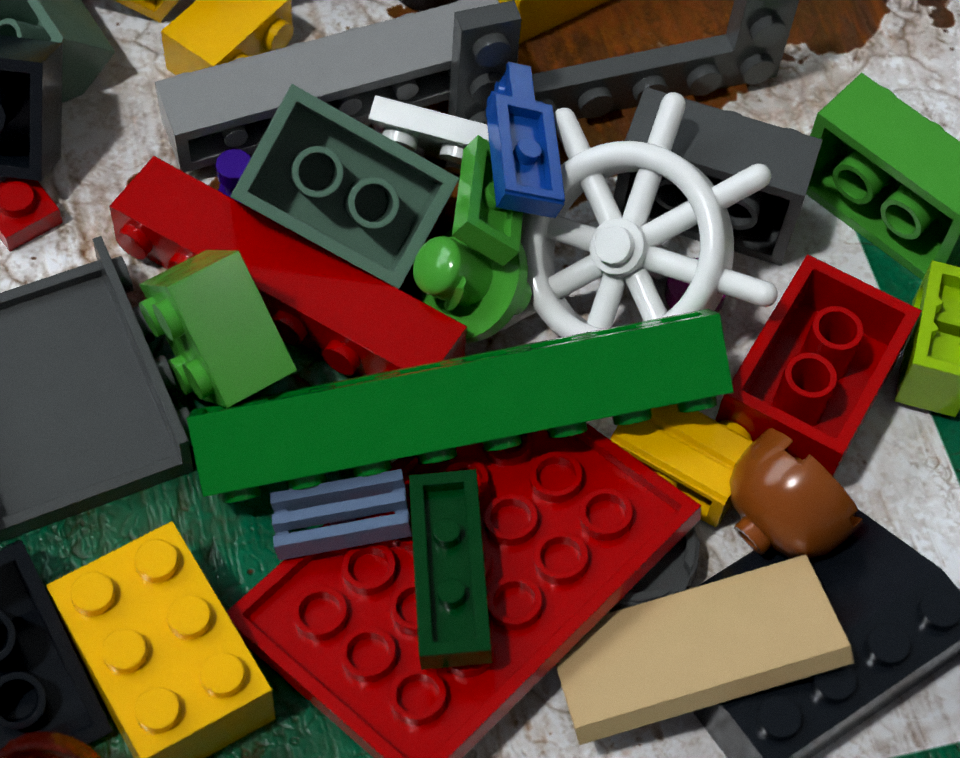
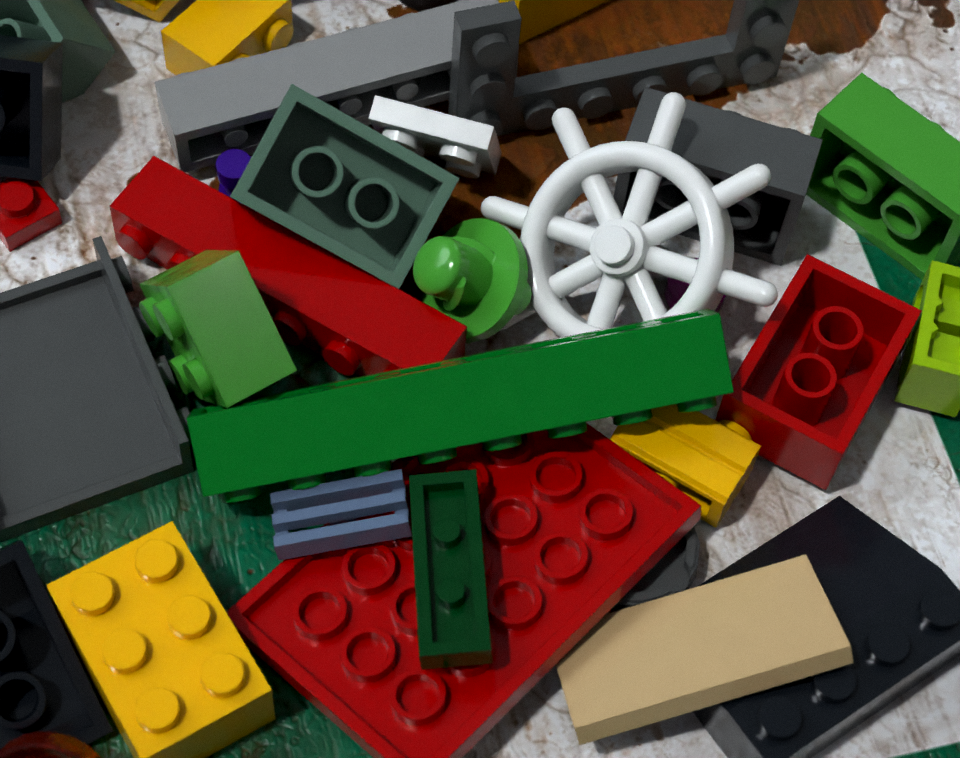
(476, 218): bright green plate -> none
(523, 146): blue hinge -> none
(789, 501): dark orange cylinder -> none

